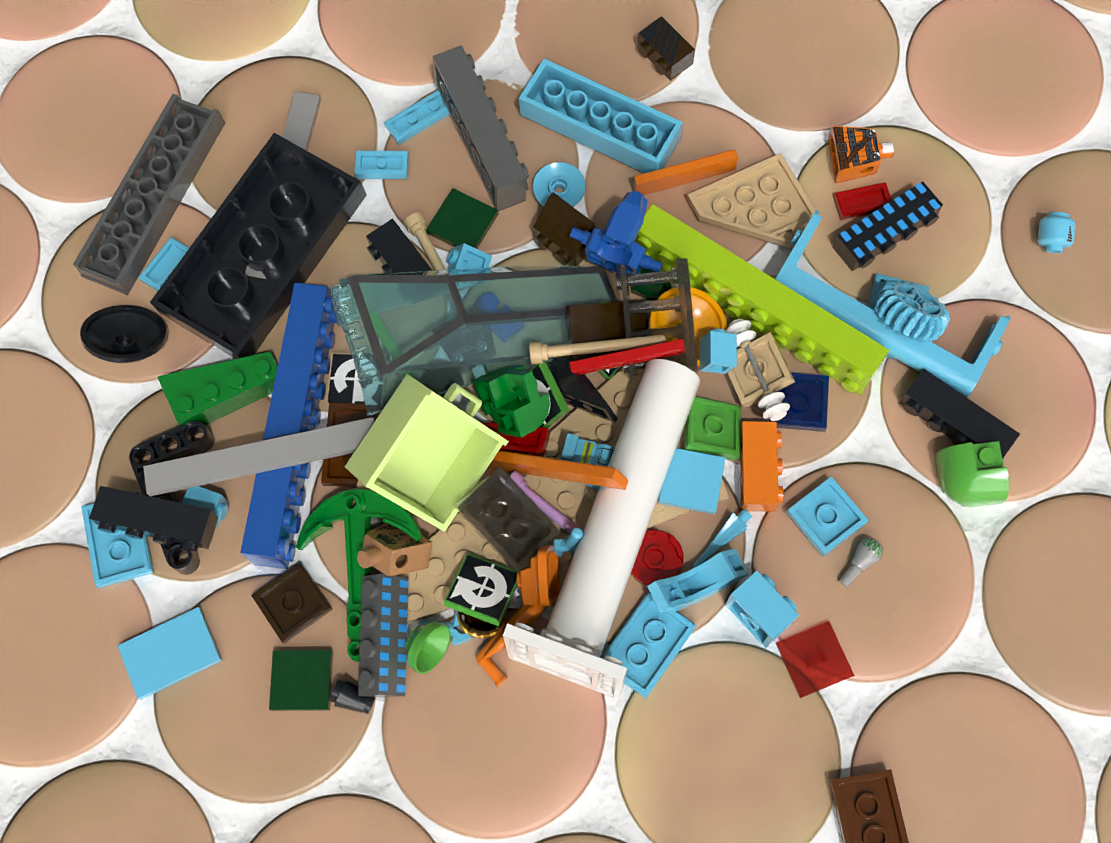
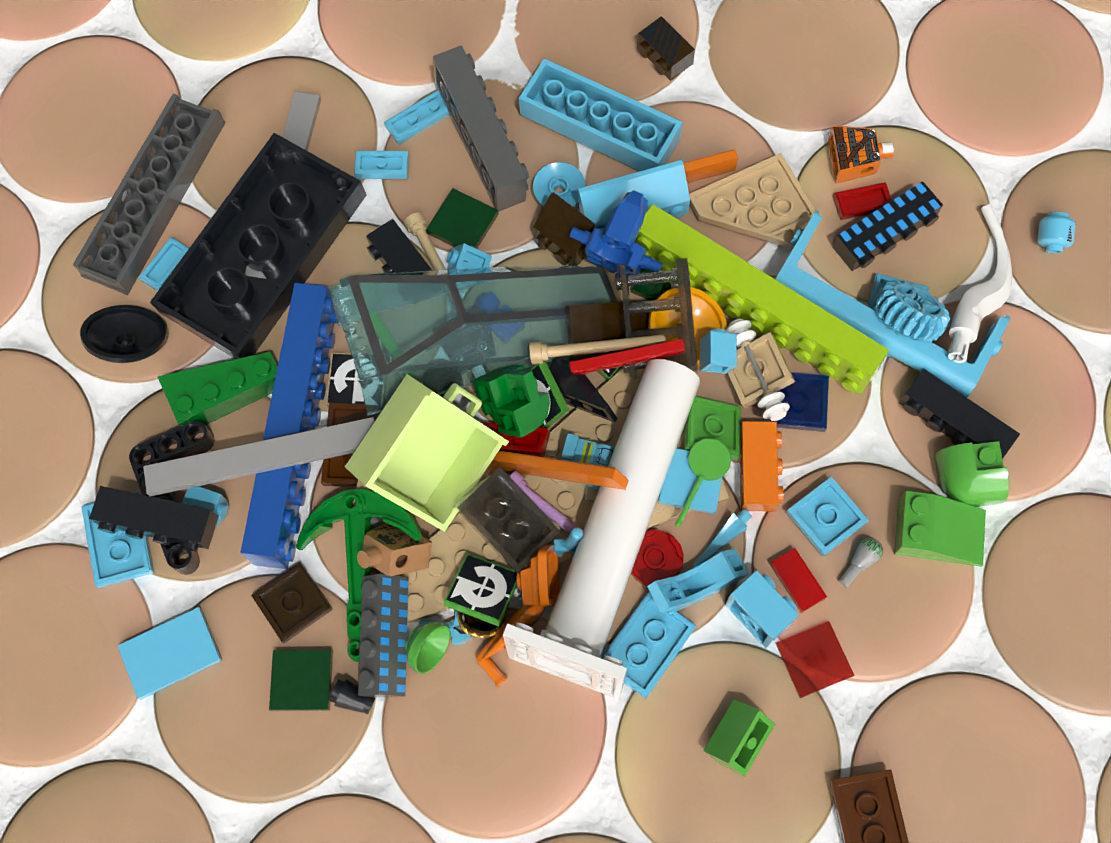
(661, 186): none -> medium azure slope
(709, 462): none -> bright green piece
(736, 737): none -> bright green brick
(798, 580): none -> red tile
(939, 529): none -> bright green slope
(982, 298): none -> white animal

